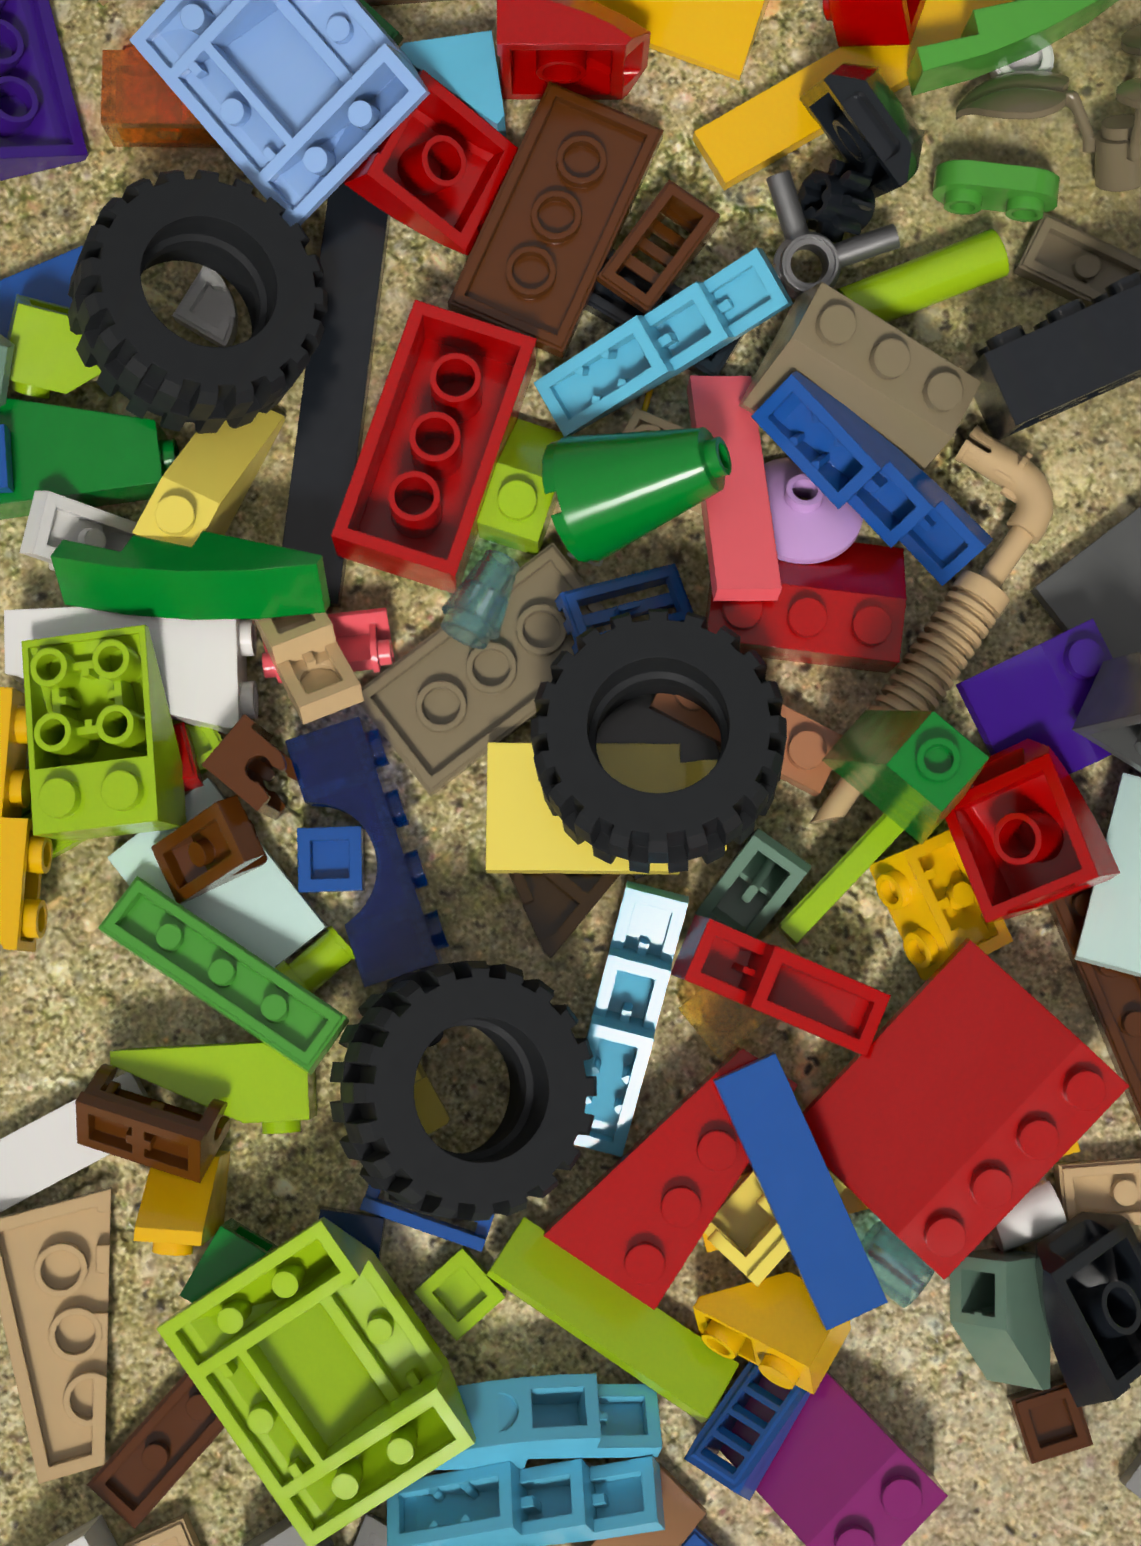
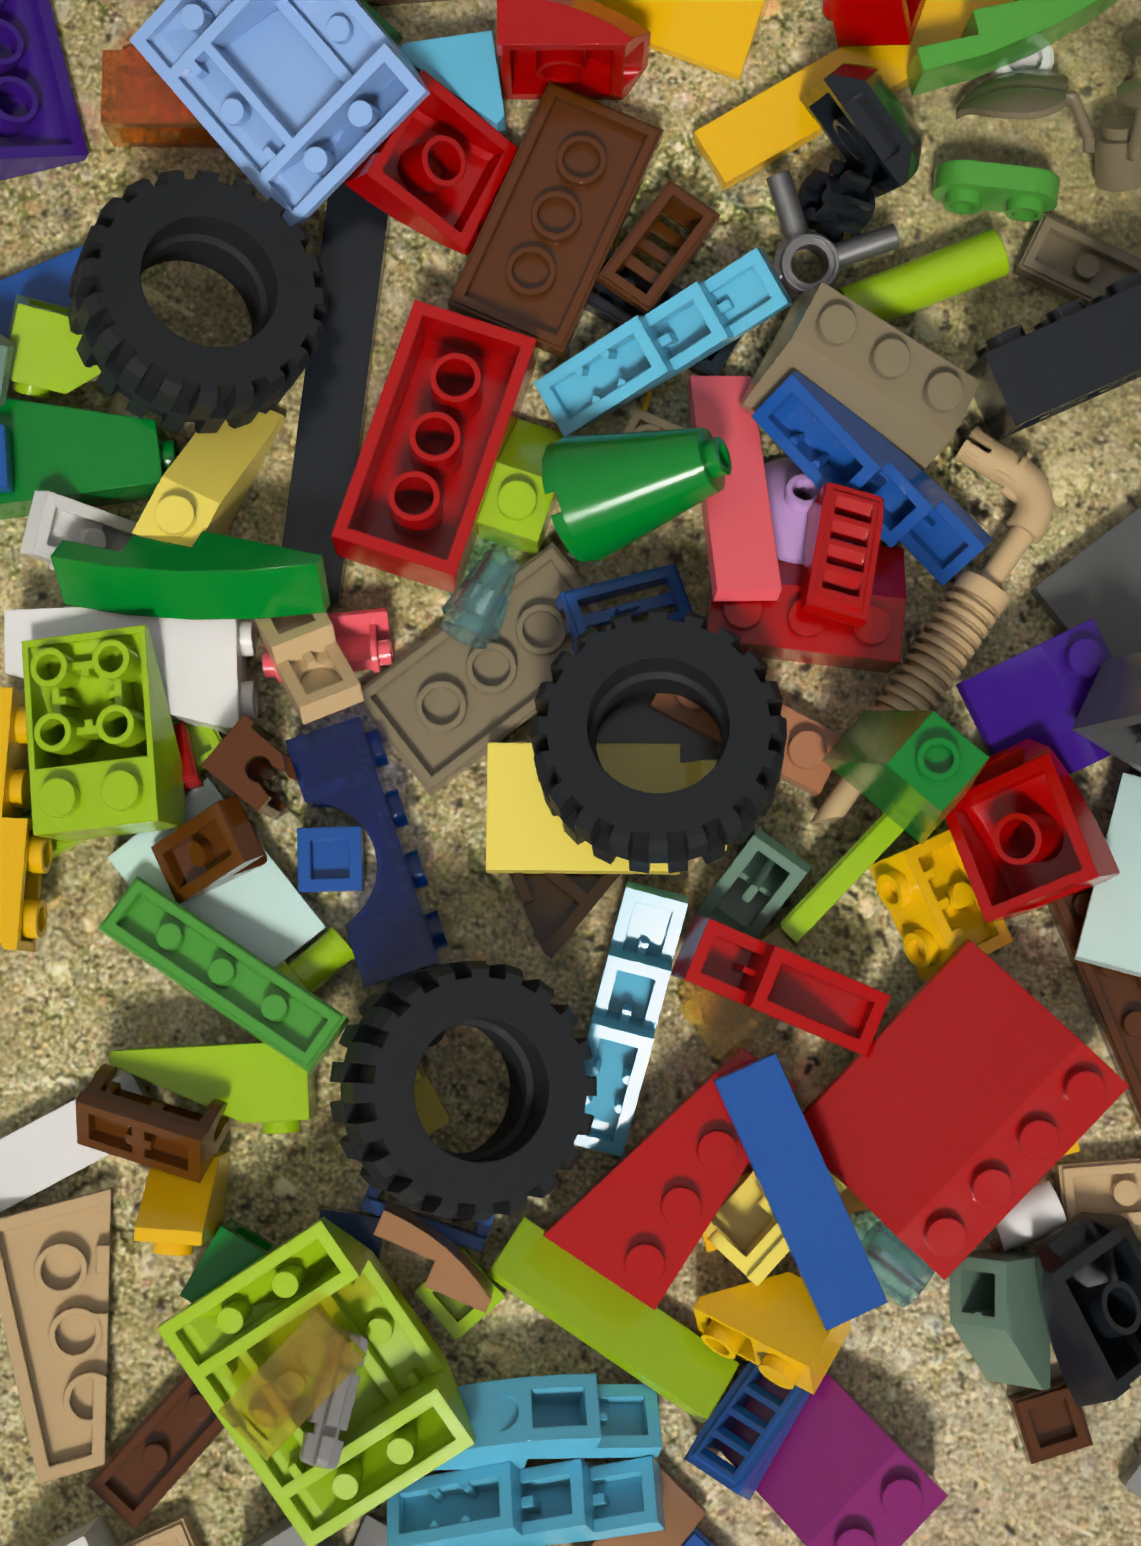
(209, 309): white tile -> none
(292, 1383): none -> clear yellow plate
(322, 1445): none -> light grey axle
(452, 1271): none -> medium nougat slope
(854, 518): none -> red slope

